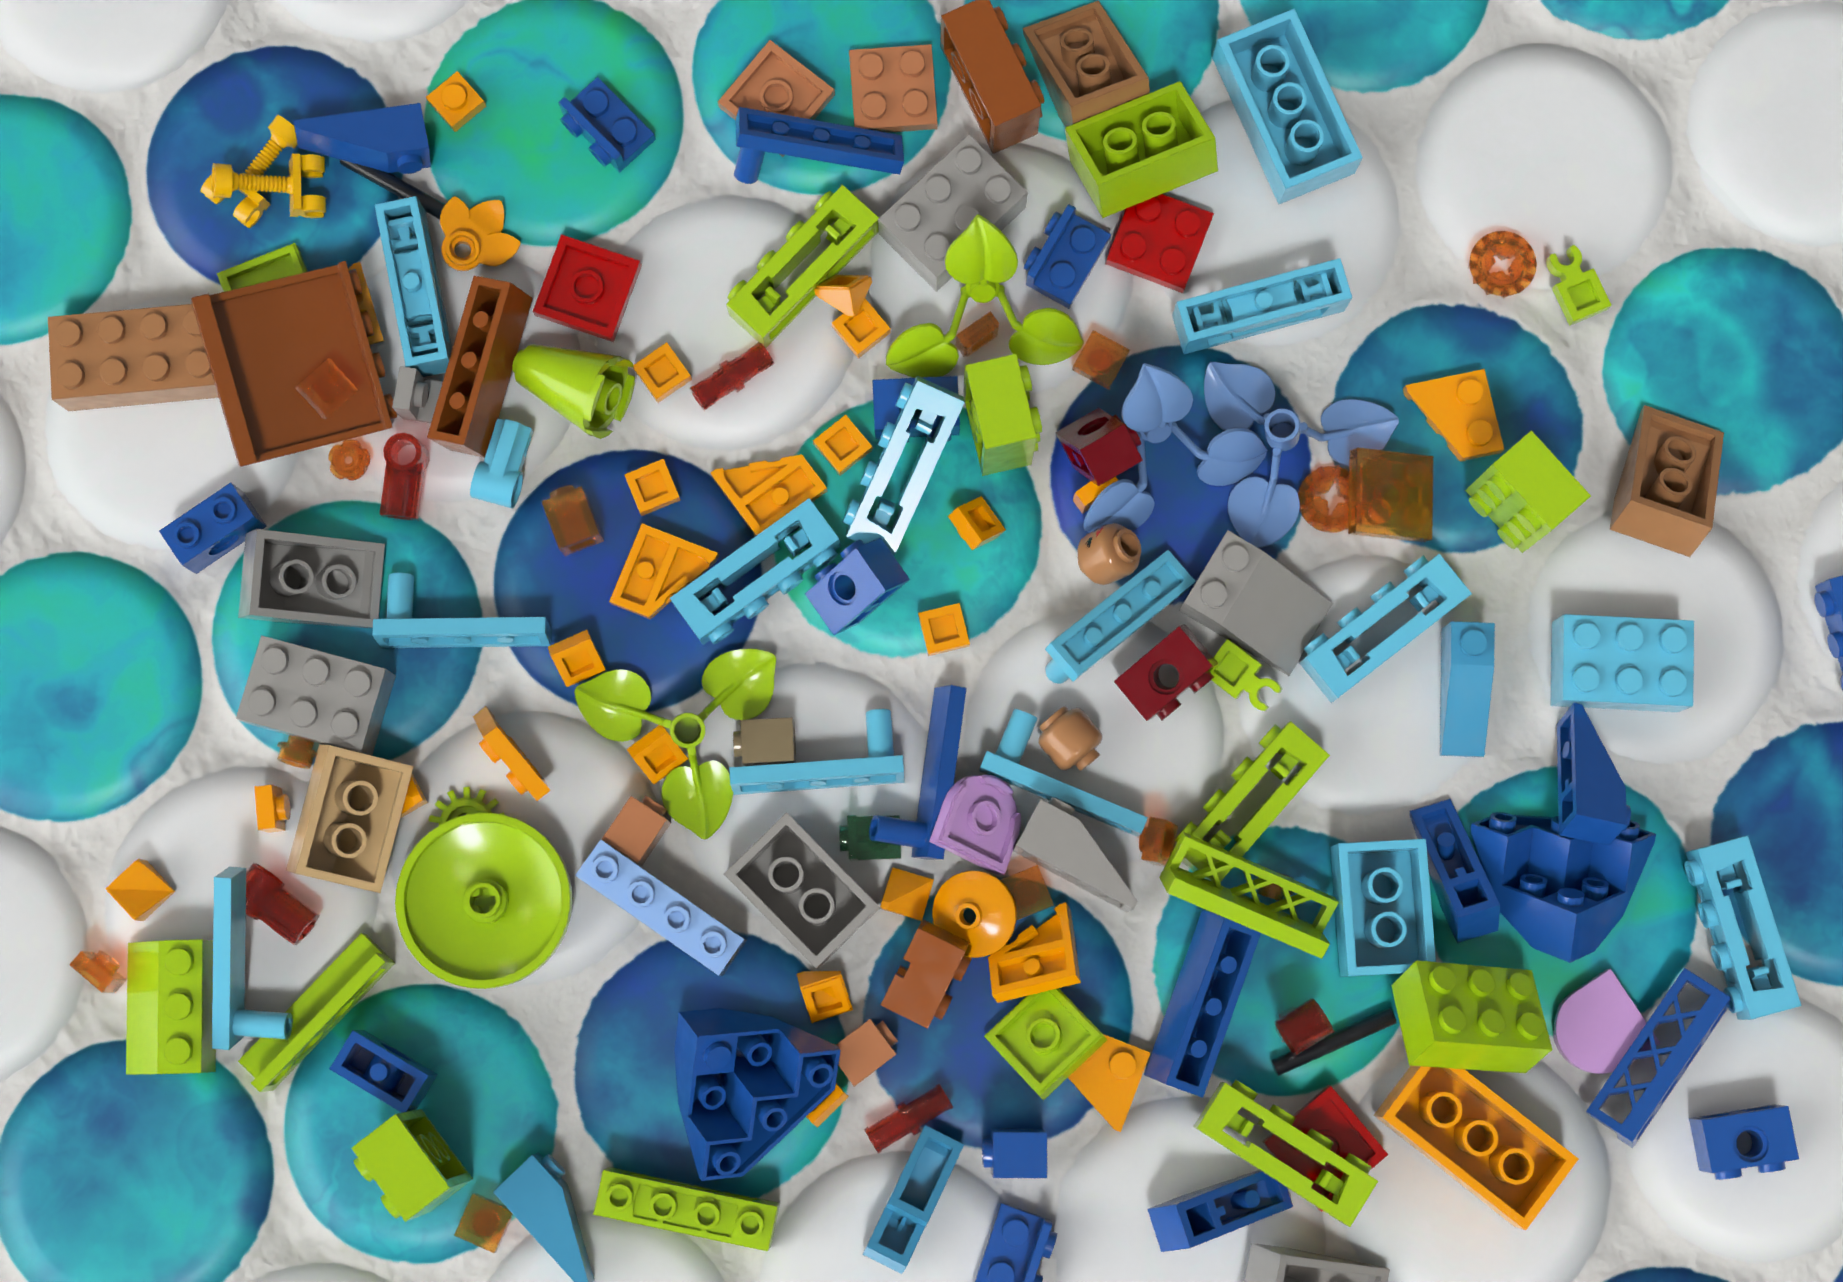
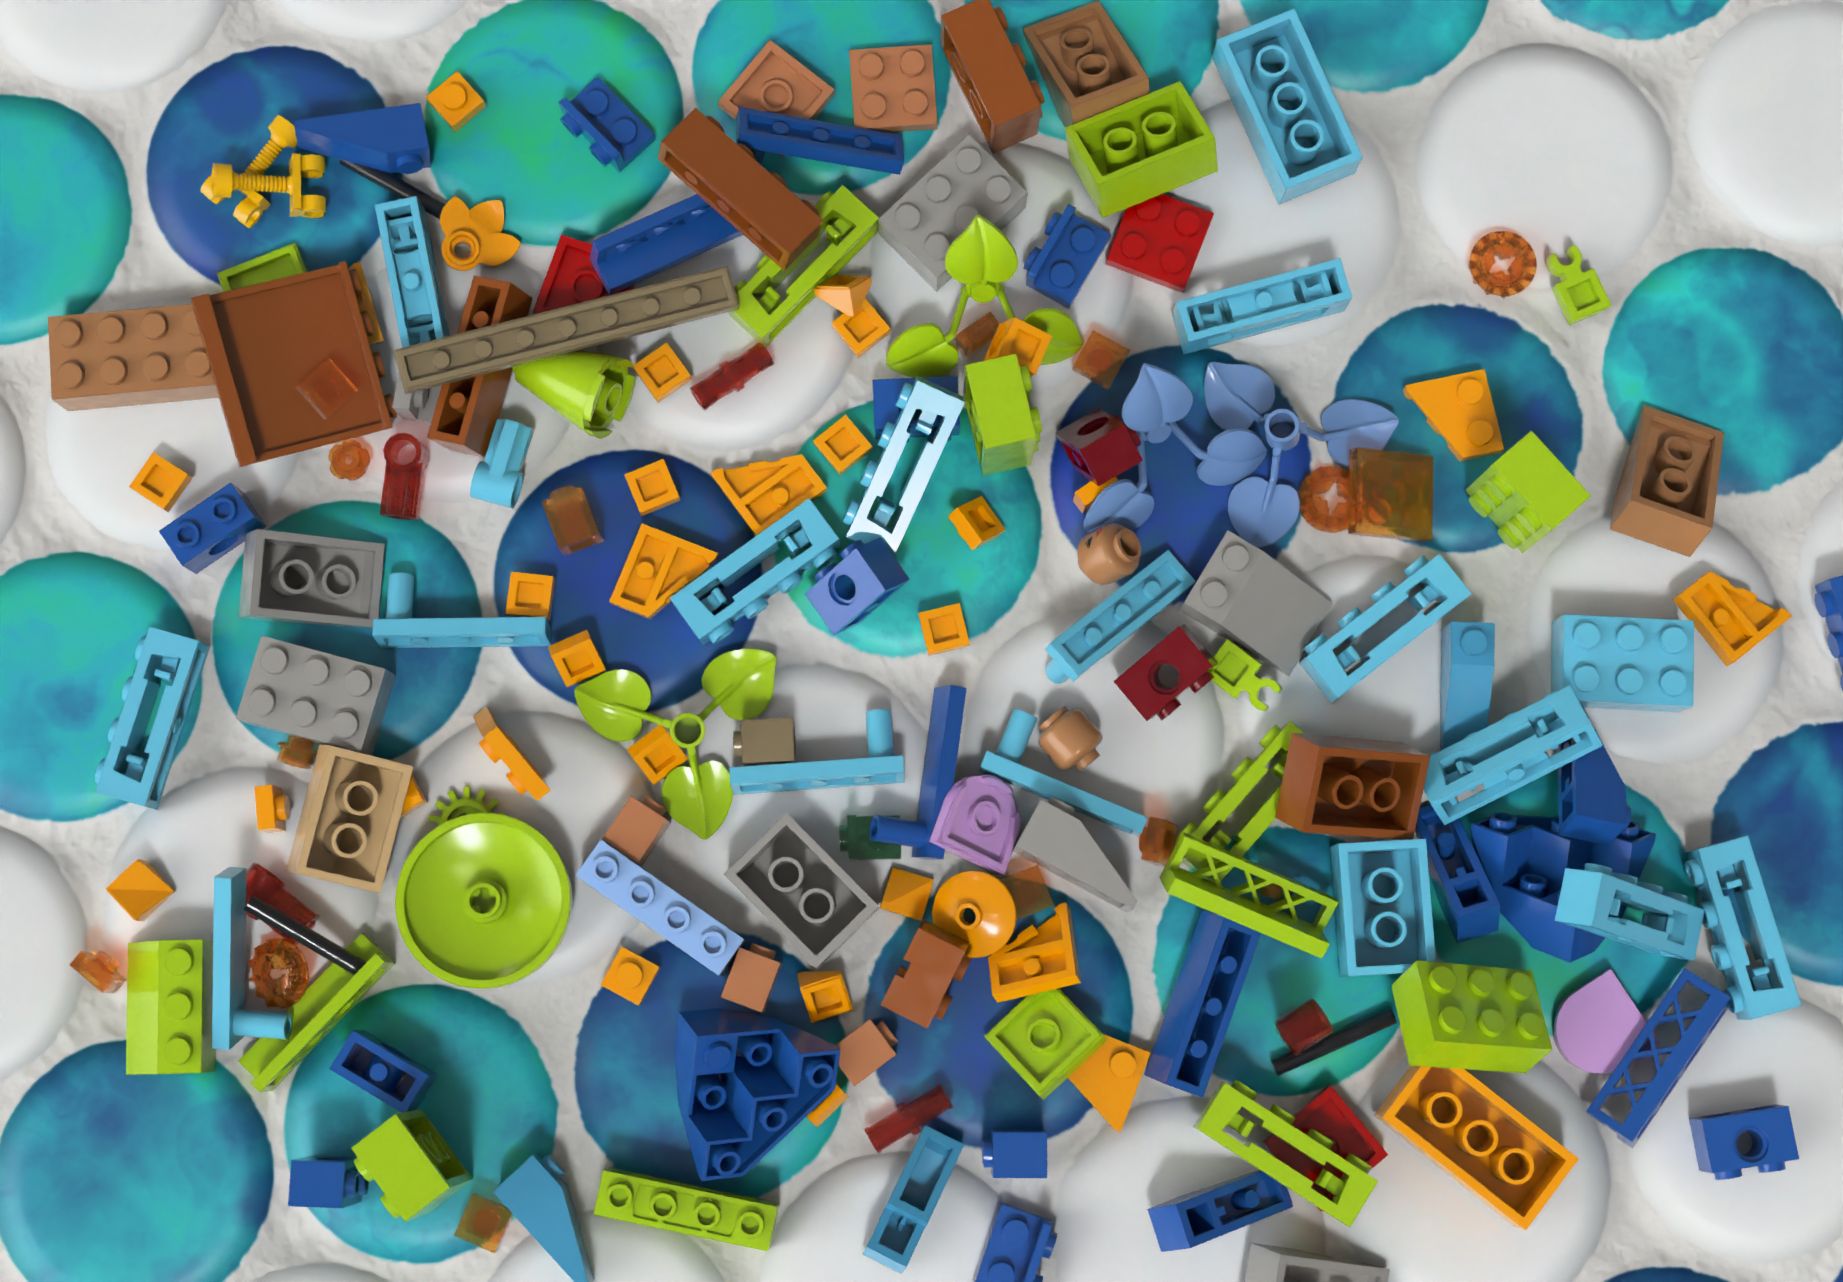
(160, 482): none -> light orange plate
(173, 660): none -> medium azure brick
(281, 955): none -> clear orange gear
(303, 935): none -> black bar
(325, 1182): none -> blue brick
(530, 595): none -> light orange plate
(566, 329): none -> dark tan tile
(630, 976): none -> light orange plate
(659, 243): none -> blue fence
(740, 188): none -> dark orange brick
(752, 977): none -> nougat brick
(1021, 339): none -> light orange brick
(1352, 786): none -> dark orange brick
(1508, 754): none -> medium azure brick
(1596, 893): none -> medium azure brick
(1728, 616): none -> light orange wing

